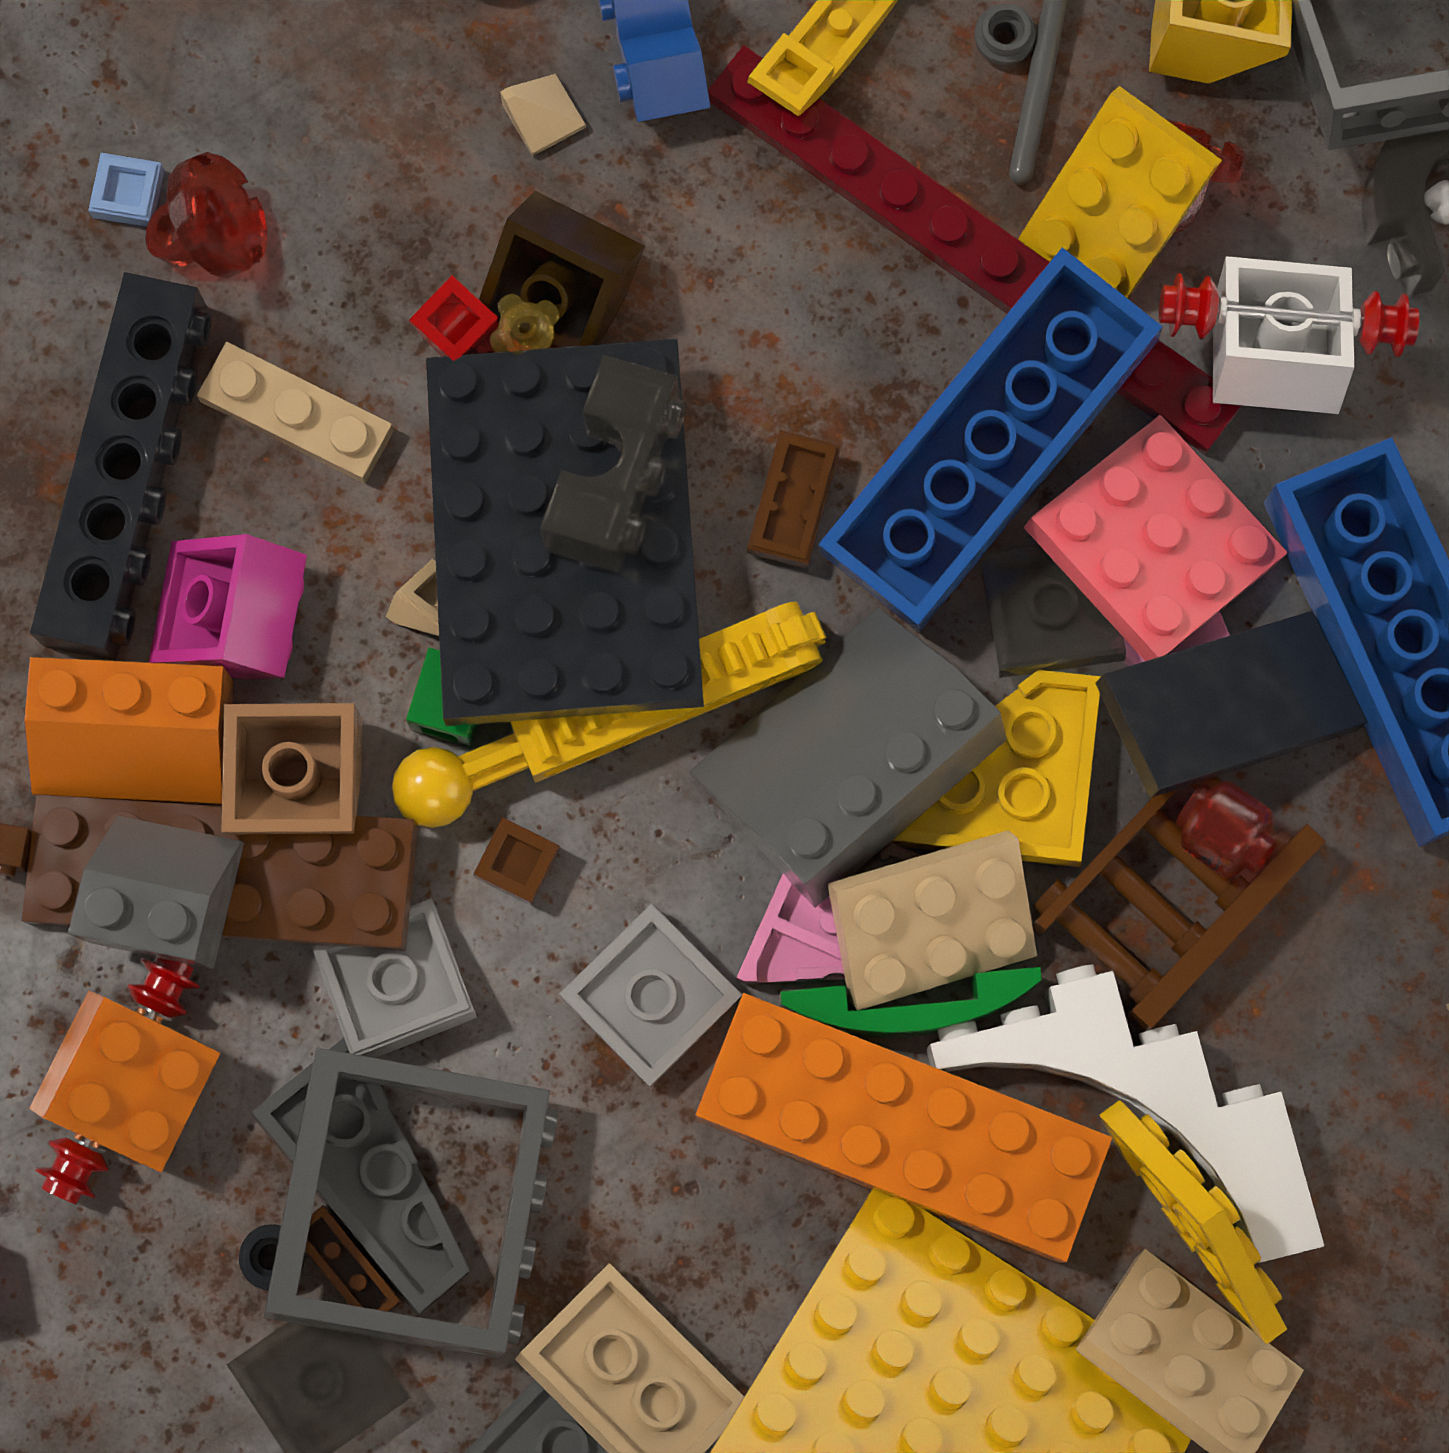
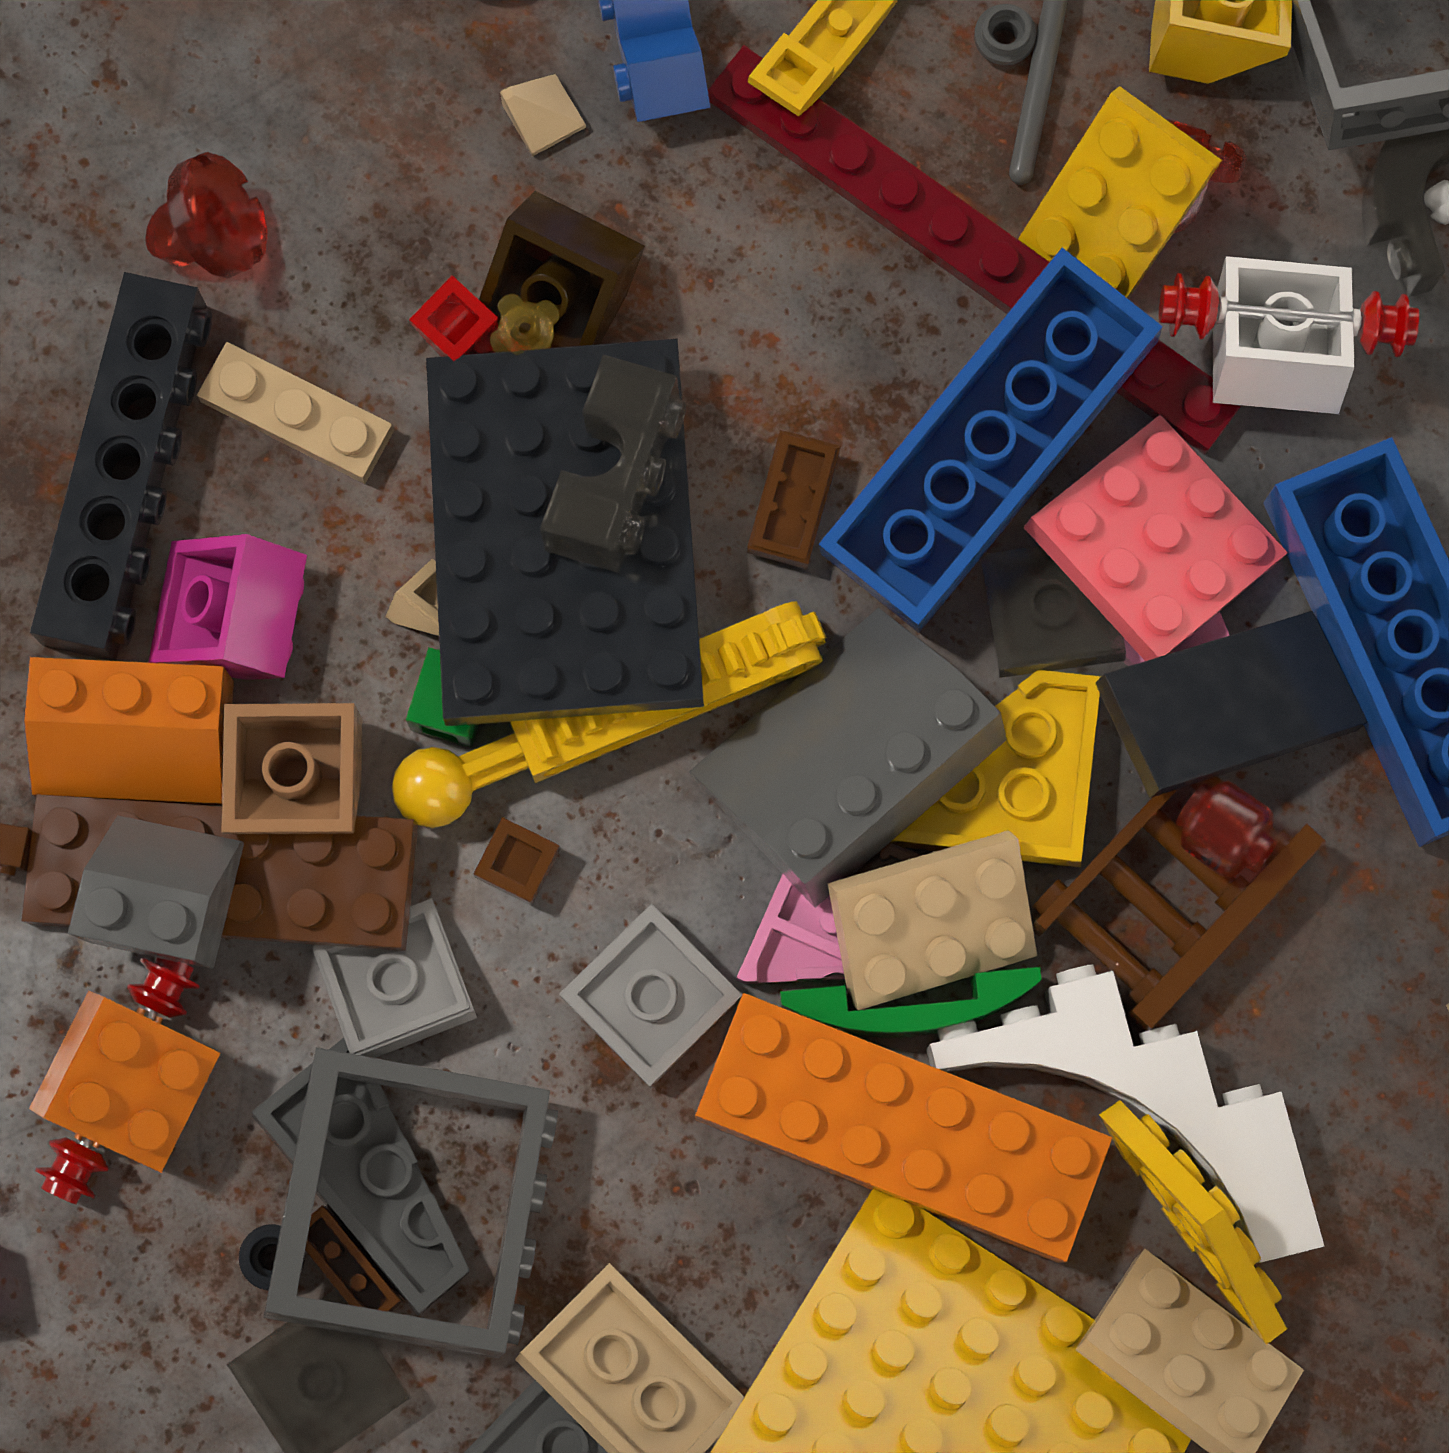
(126, 189): light blue tile -> none

